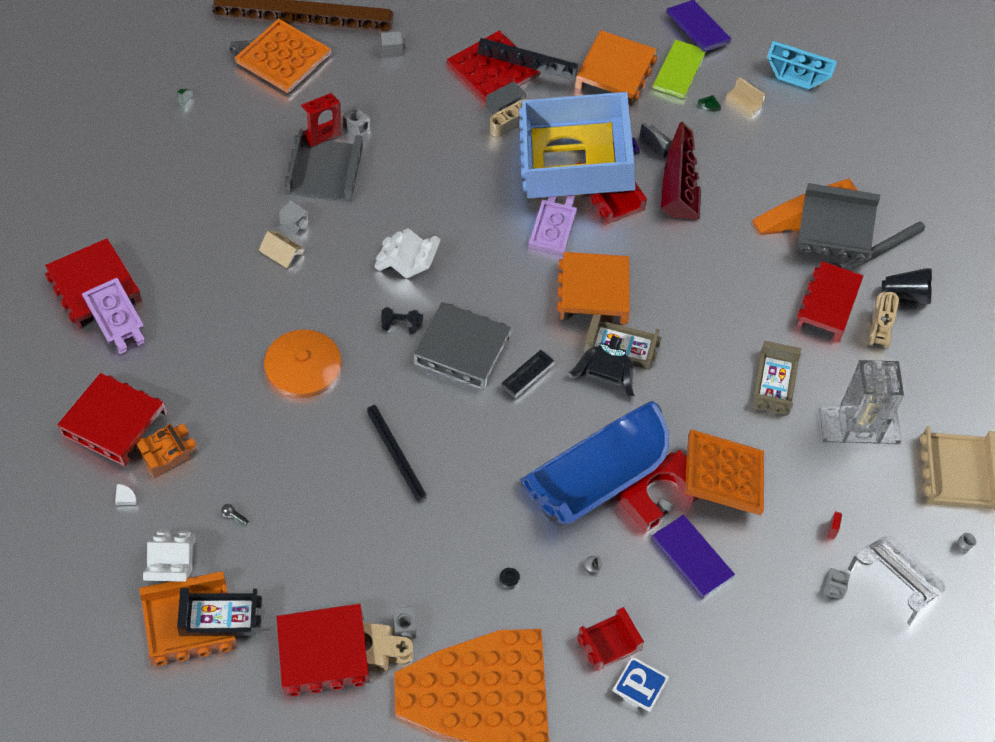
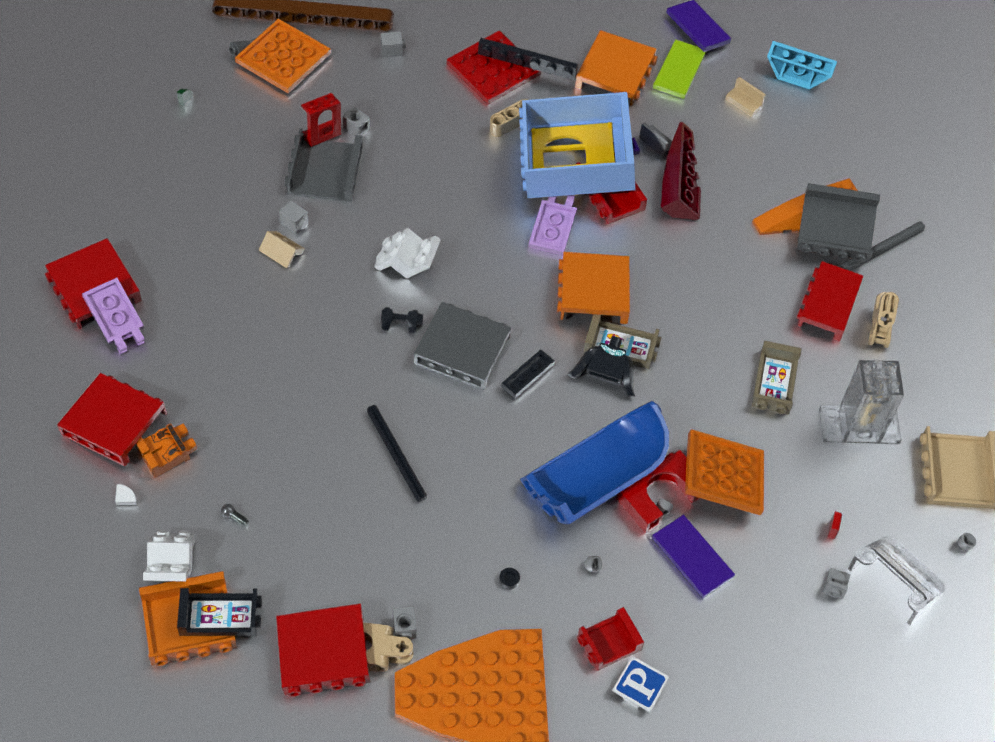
(302, 363): orange dish -> none
(504, 97): dark grey brick -> none
(709, 103): dark green tile -> none
(911, 285): black cone -> none

